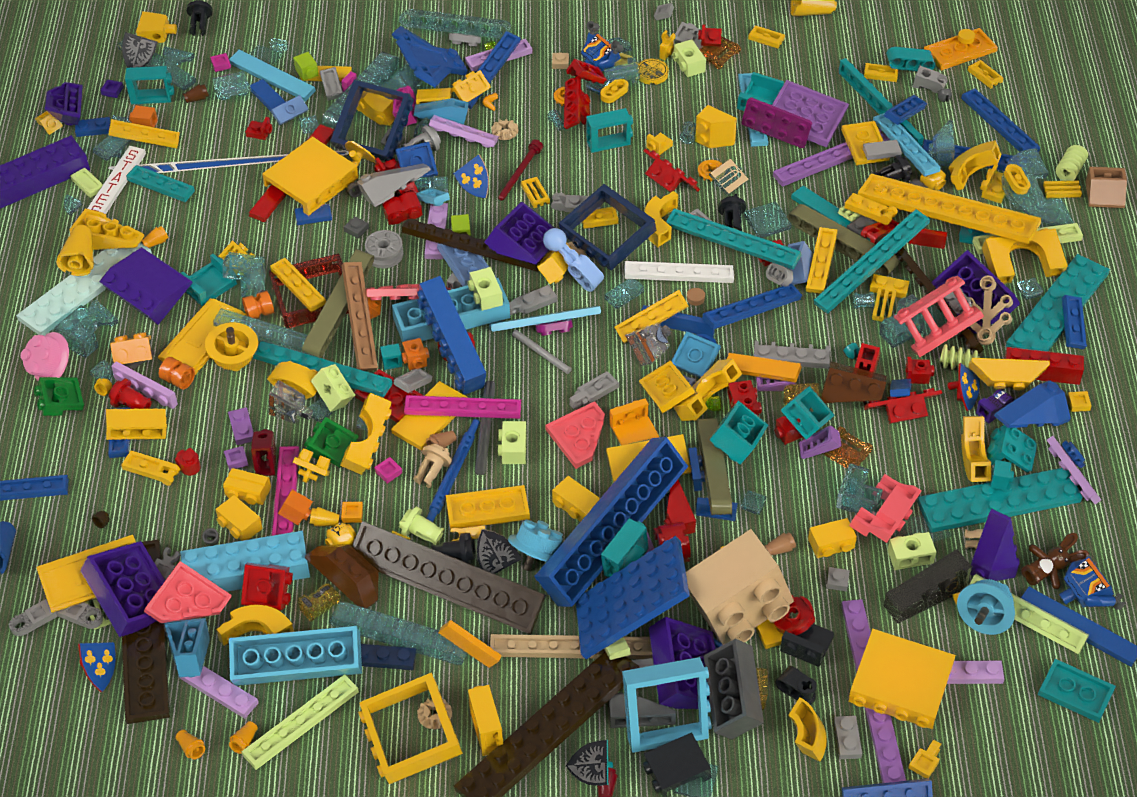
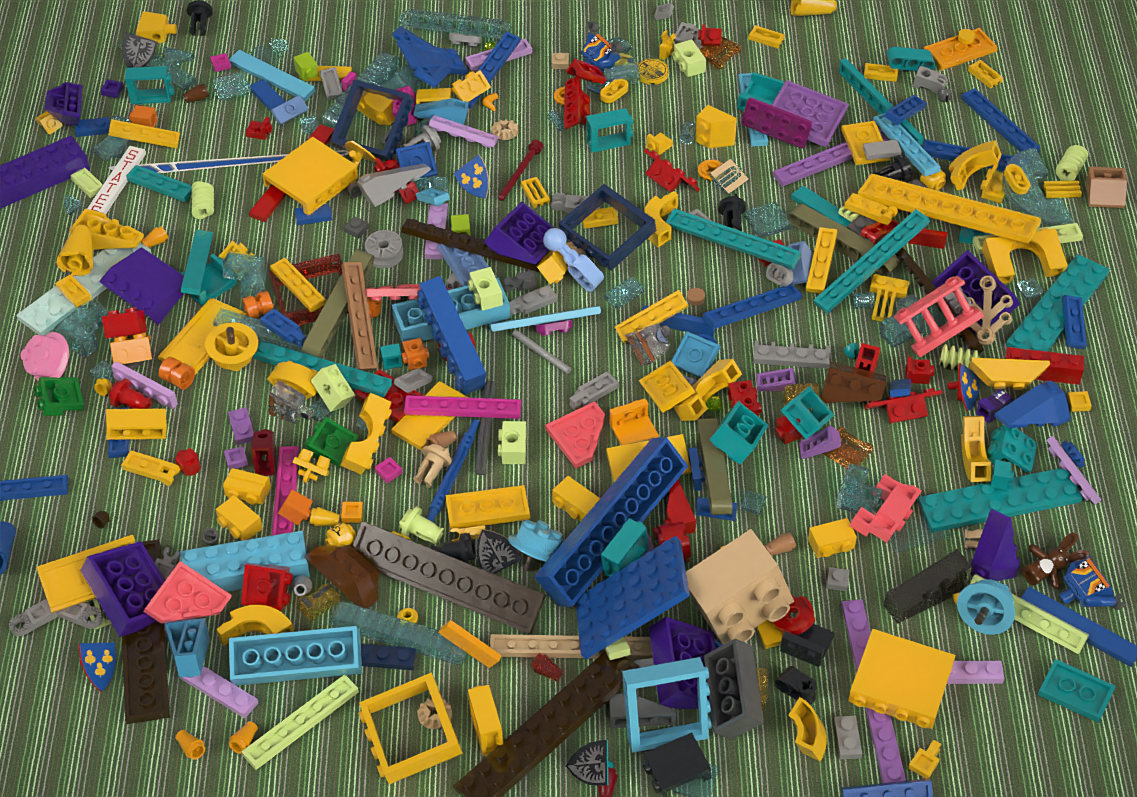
(73, 291): none -> yellow plate
(124, 324): none -> red brick
(197, 262): none -> teal tile
(202, 200): none -> yellowish green piece
(283, 327): none -> blue hinge
(301, 581): none -> light grey cone
(402, 208): red brick -> none
(408, 612): none -> yellow plate
(523, 281): none -> dark grey plate
(546, 667): none -> clear red cone
(679, 272): white tile -> none
(767, 367): light orange tile -> none
(922, 553): yellowish green brick -> none
(942, 145): clear light blue slope -> none

